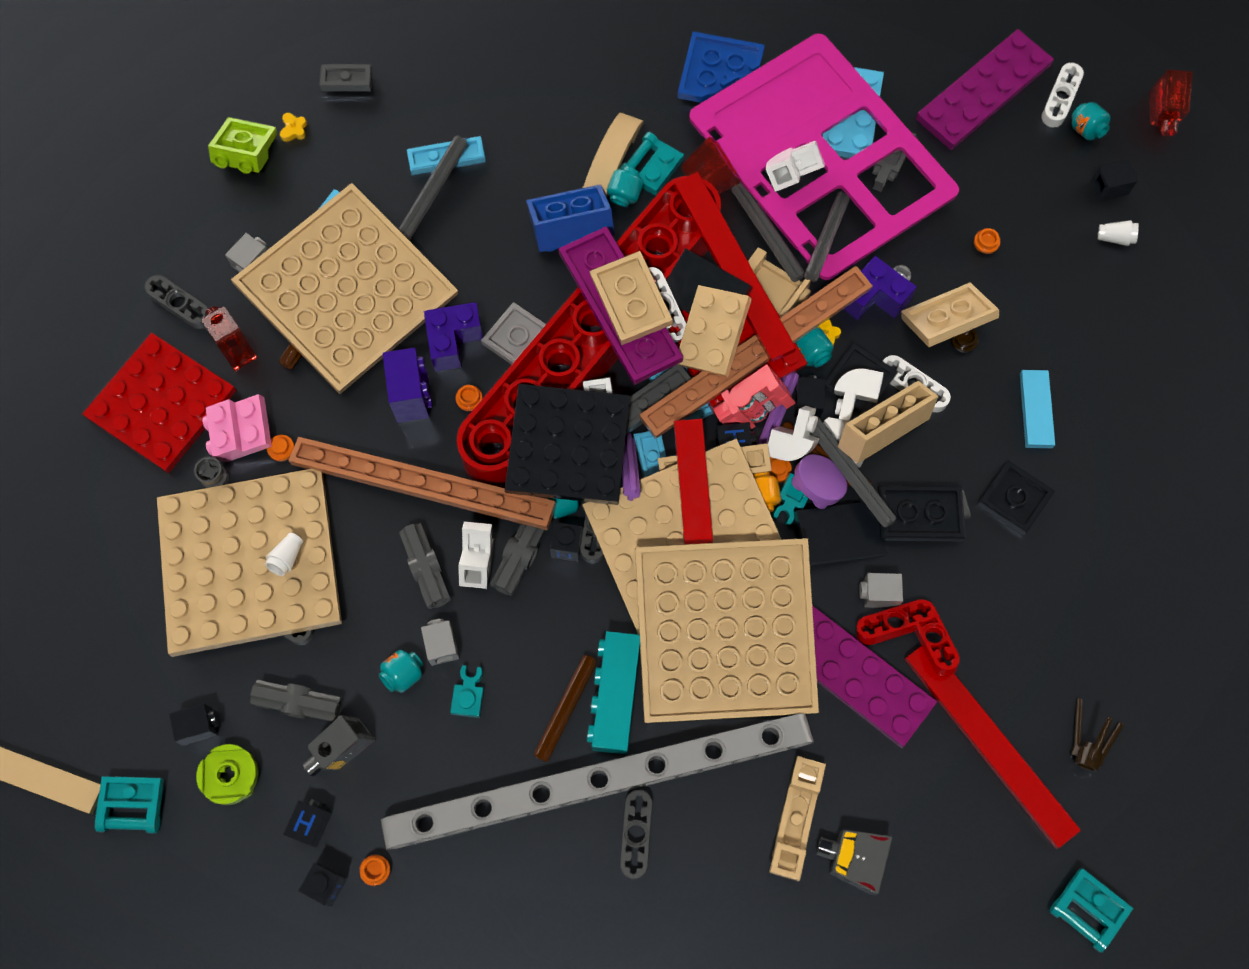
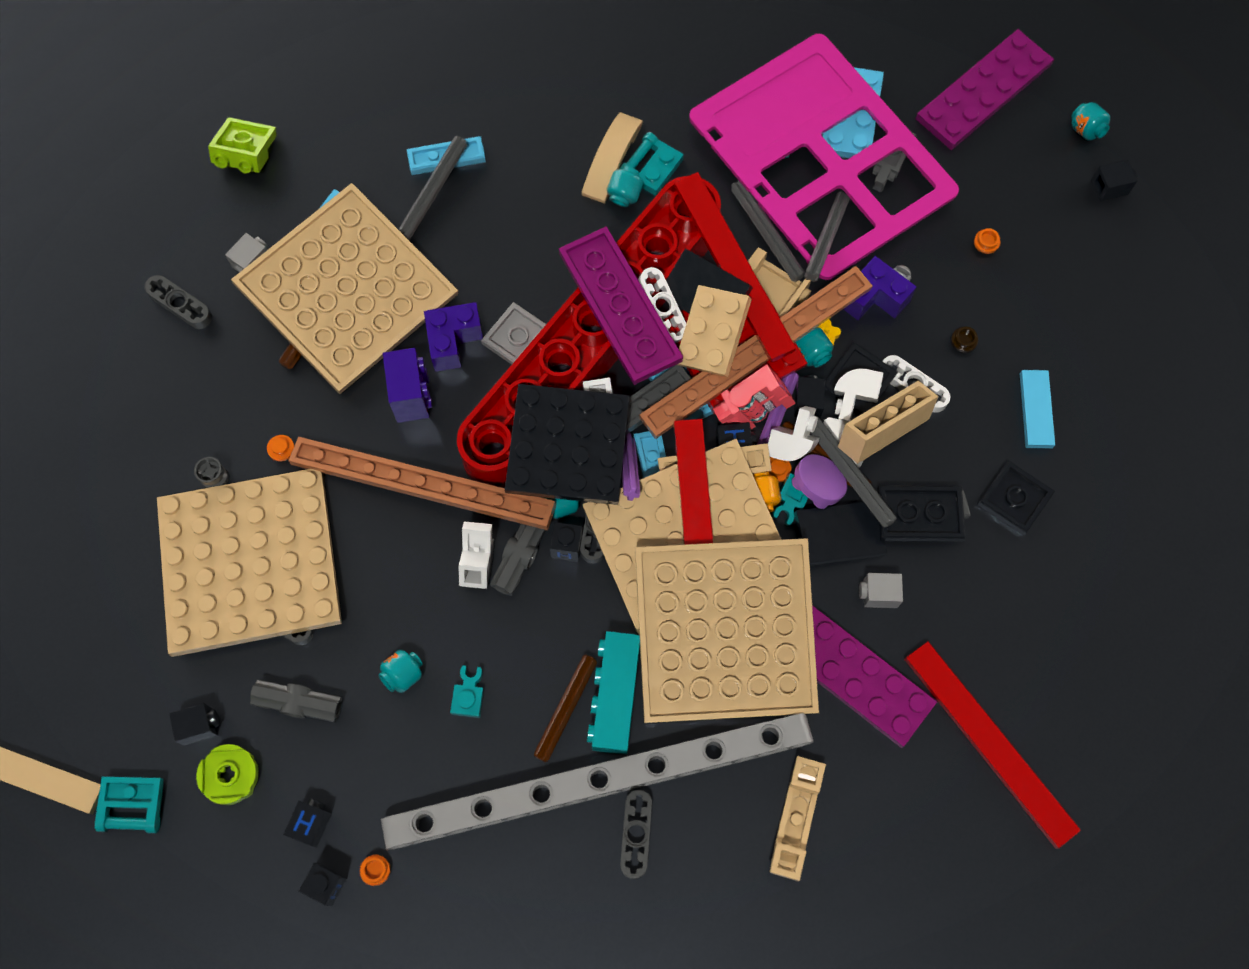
(158, 402): red plate -> none
(222, 329): clear red torso -> none
(237, 428): bright pink plate -> none
(283, 555): white cone -> none
(293, 127): yellow piece -> none
(337, 745): dark grey torso -> none
(346, 77): dark grey plate -> none
(424, 566): dark grey piece -> none
(439, 642): light grey brick -> none
(468, 397): orange plate -> none
(569, 216): blue slope -> none
(631, 298): tan plate -> none
(712, 166): clear red torso -> none
(716, 64): blue plate -> none
(792, 163): white brick -> none
(857, 858): dark grey torso -> none
(919, 625): red beam -> none
(950, 314): tan plate -> none
(1062, 104): white beam -> none
(1092, 755): dark brown plant -> none
(1098, 903): teal plate -> none
(1119, 232): white cone -> none
(1170, 100): clear red torso -> none

